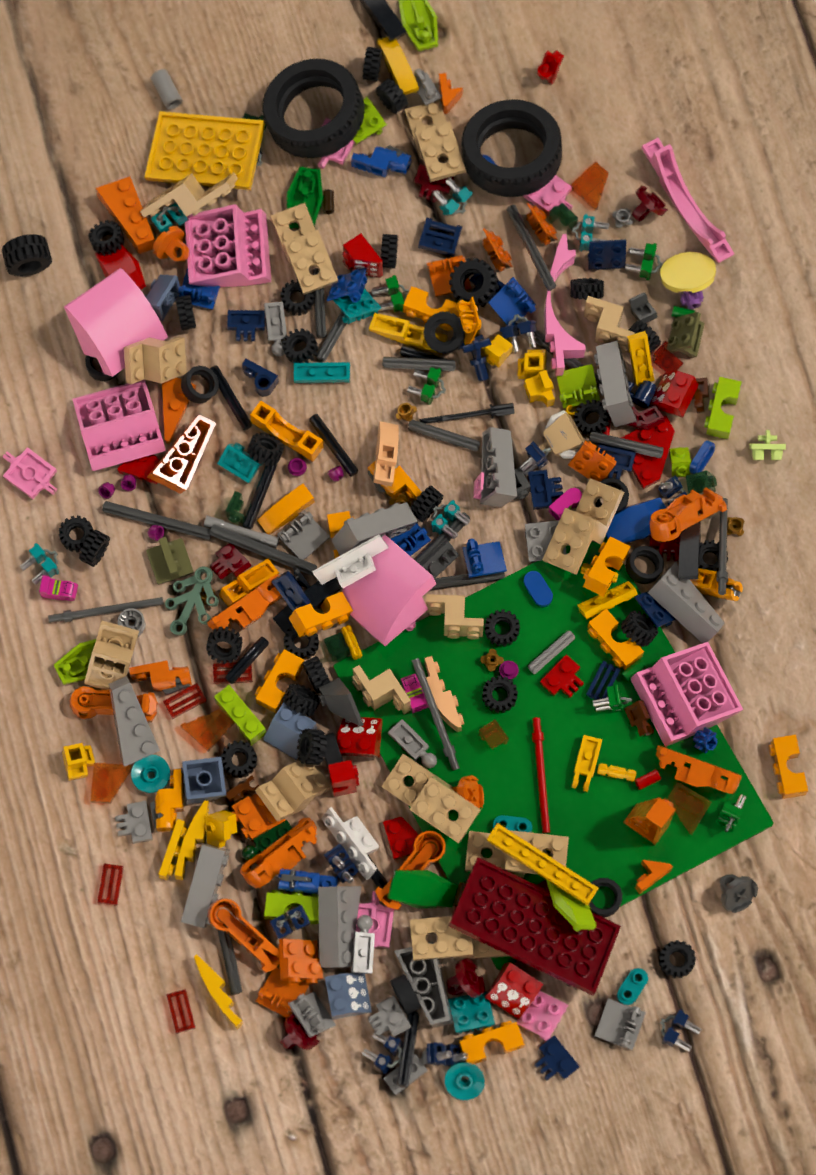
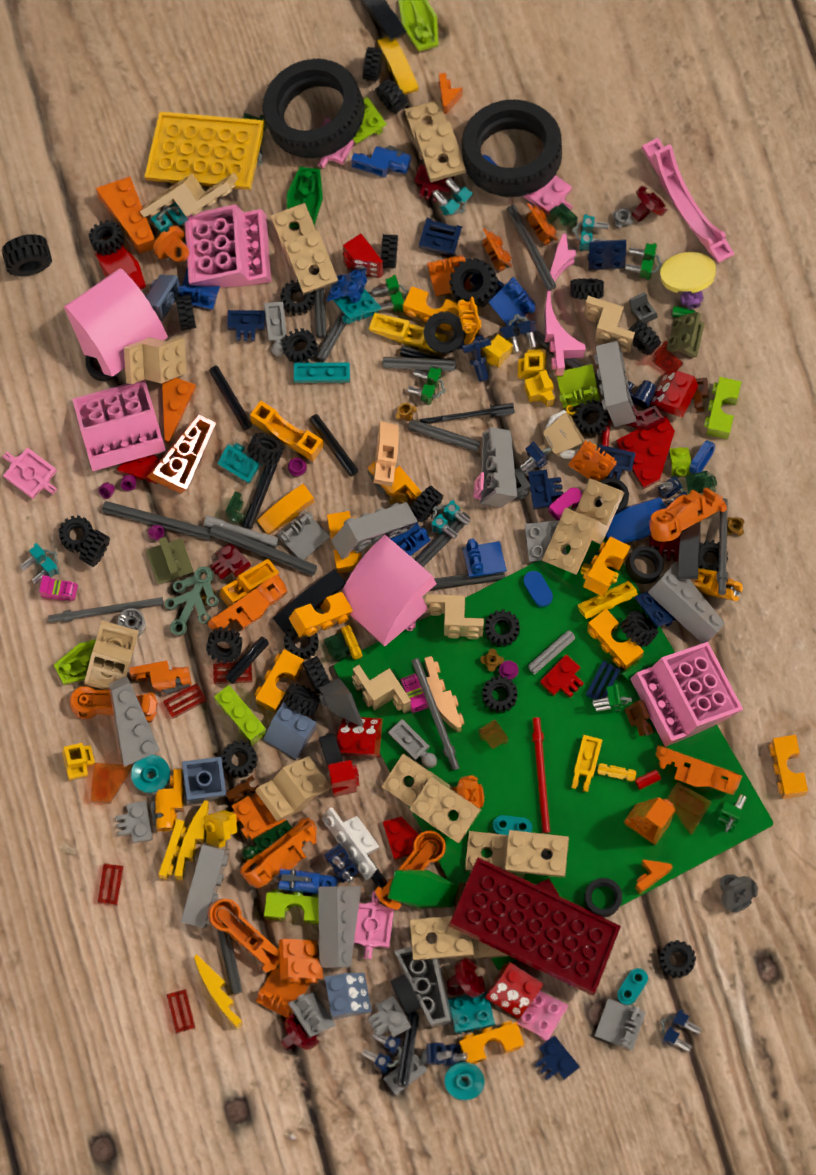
(166, 89): light grey pin -> none
(190, 392): black tyre -> none
(208, 728): clear orange wing -> none
(261, 376): dark blue plate -> none
(281, 922): dark blue piece -> none
(290, 588): dark blue piece -> none
(312, 746): black tyre -> none
(328, 201): dark brown piece -> none
(336, 472): magenta hinge -> none
(352, 564): white bracket -> none
(363, 947): plate -> none
(427, 89): light grey hinge -> none
(440, 559): dark grey plate -> none
(542, 864): yellow tile -> none
(550, 66): red hips -> none
(573, 910): lime piece -> none
(591, 184): clear orange wing -> none
(625, 444): dark grey axle -> none
(640, 357): yellow plate -> none
(705, 740): blue gear -> none
(776, 449): yellowish green hips -> none

